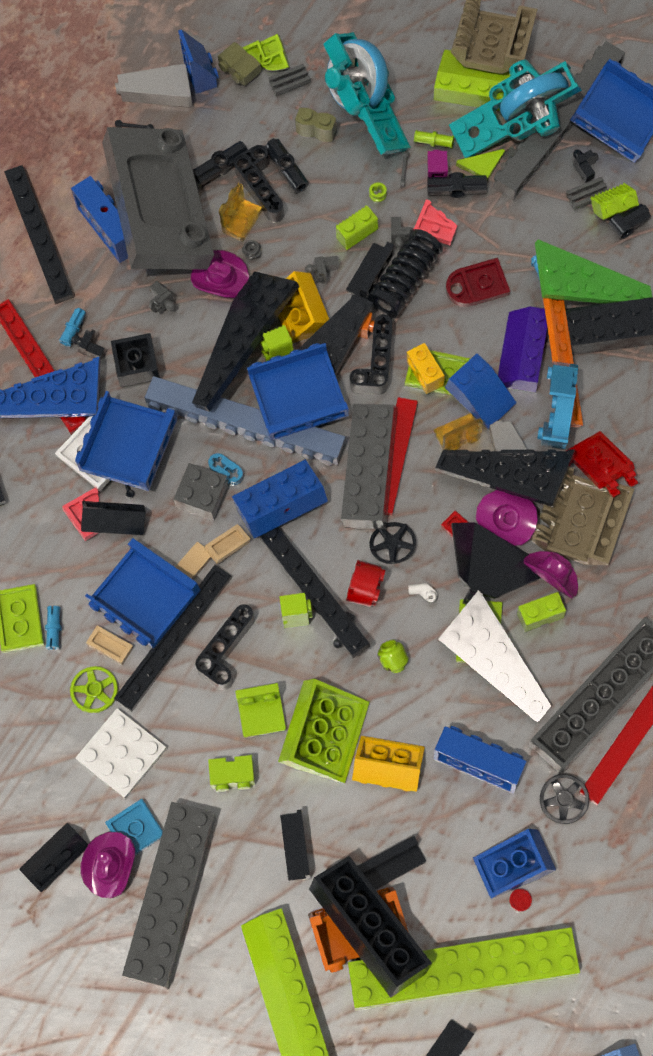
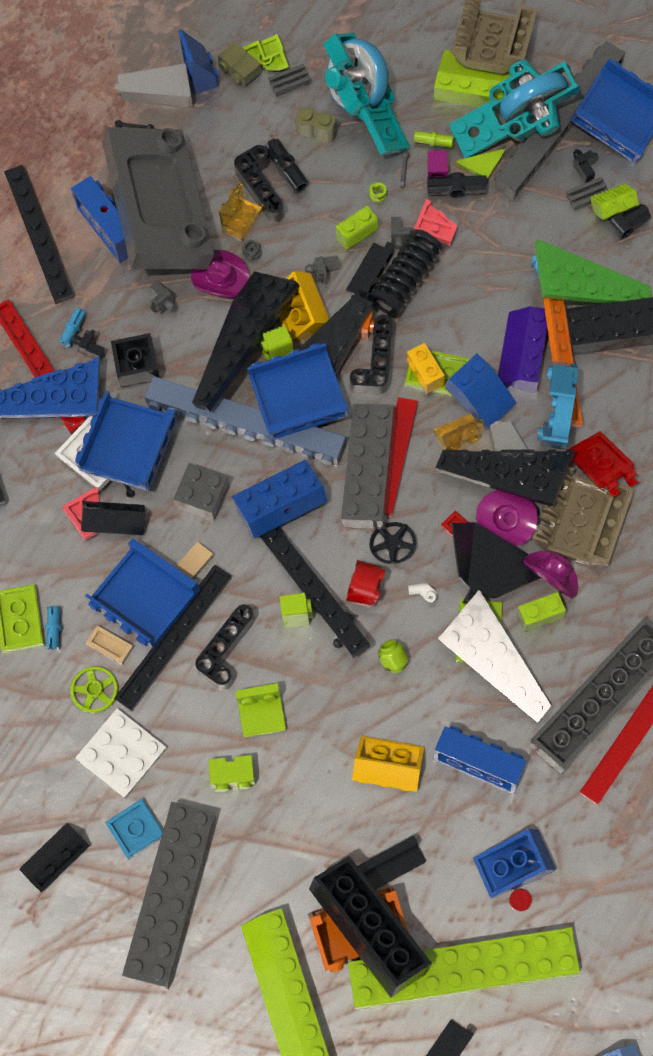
(108, 864): magenta hat -> none
(211, 168): black piece -> none
(227, 543): tan tile -> none
(228, 465): dark azure beam -> none
(295, 846): black panel -> none
(323, 731): lime slope -> none
(478, 283): dark red tile -> none
(564, 799): black wheel -> none

